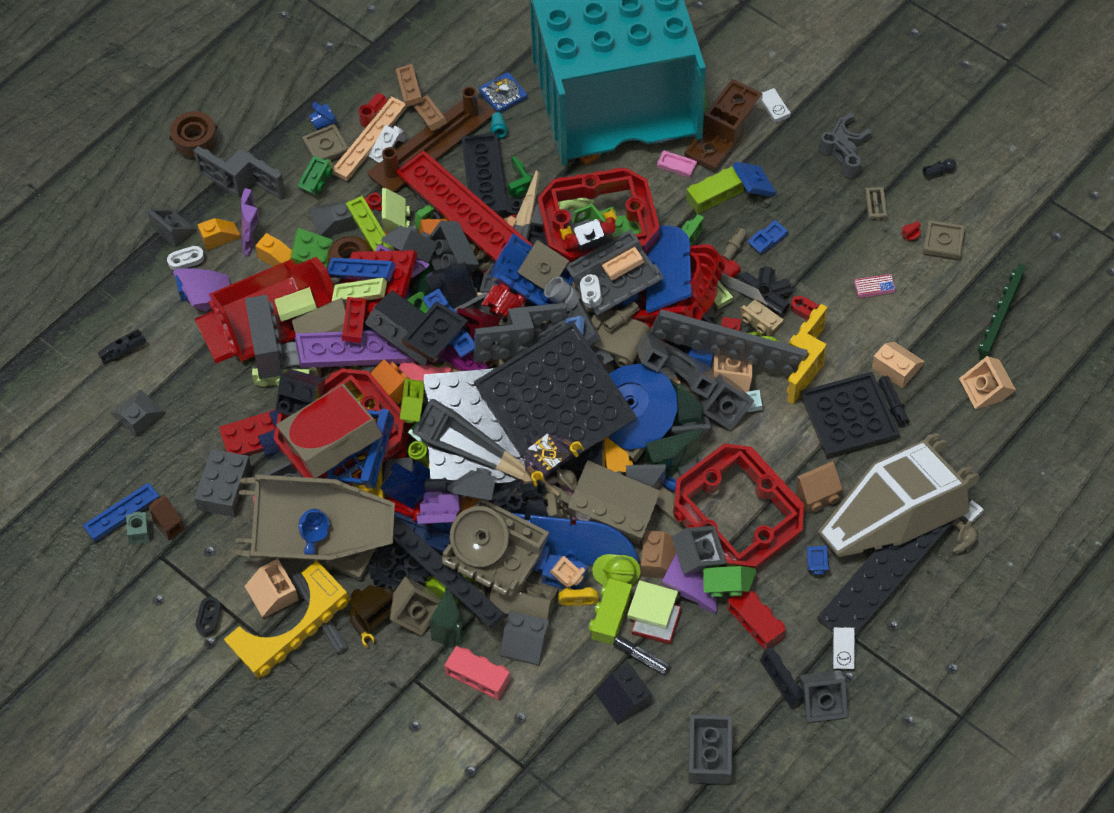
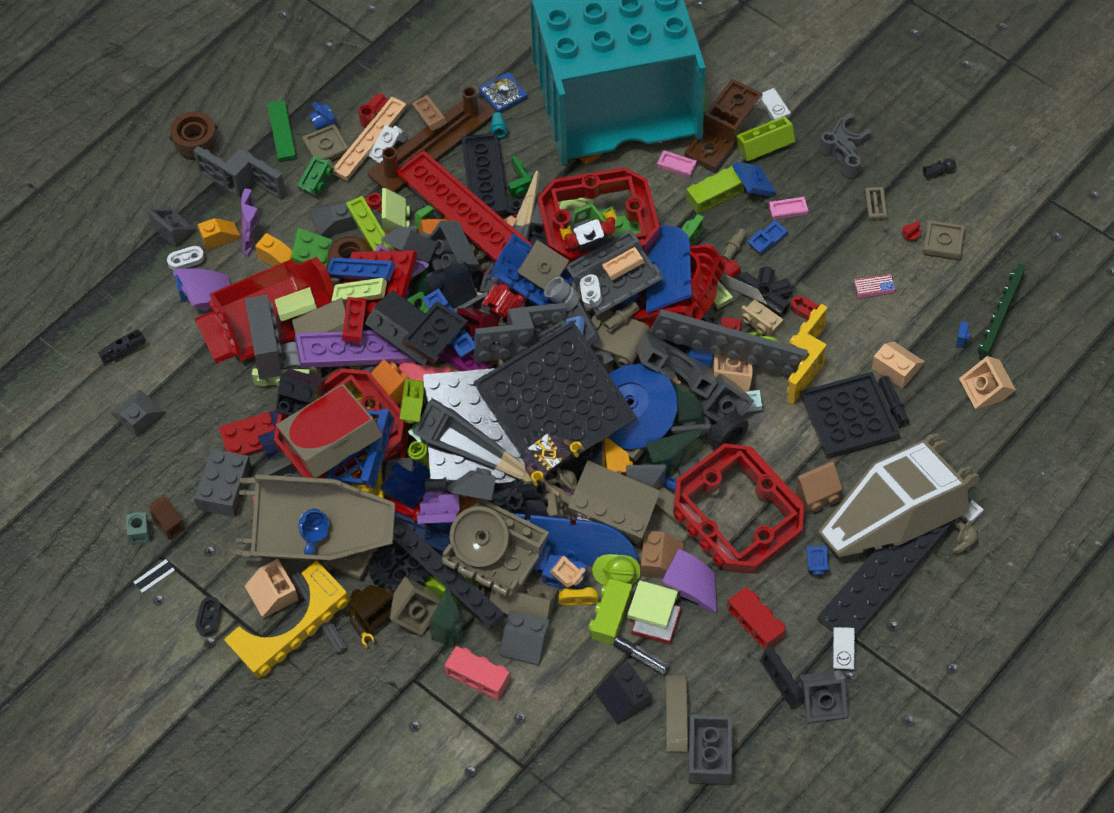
(116, 514): blue plate -> none
(154, 576): none -> sticker
(281, 131): none -> green tile
(409, 85): medium nougat plate -> none
(676, 714): none -> dark tan slope
(698, 549): dark grey slope -> none
(728, 430): none -> black tyre
(728, 580): bright green slope -> none
(765, 138): none -> lime brick
(788, 208): none -> bright pink tile
(963, 335): none -> blue plate

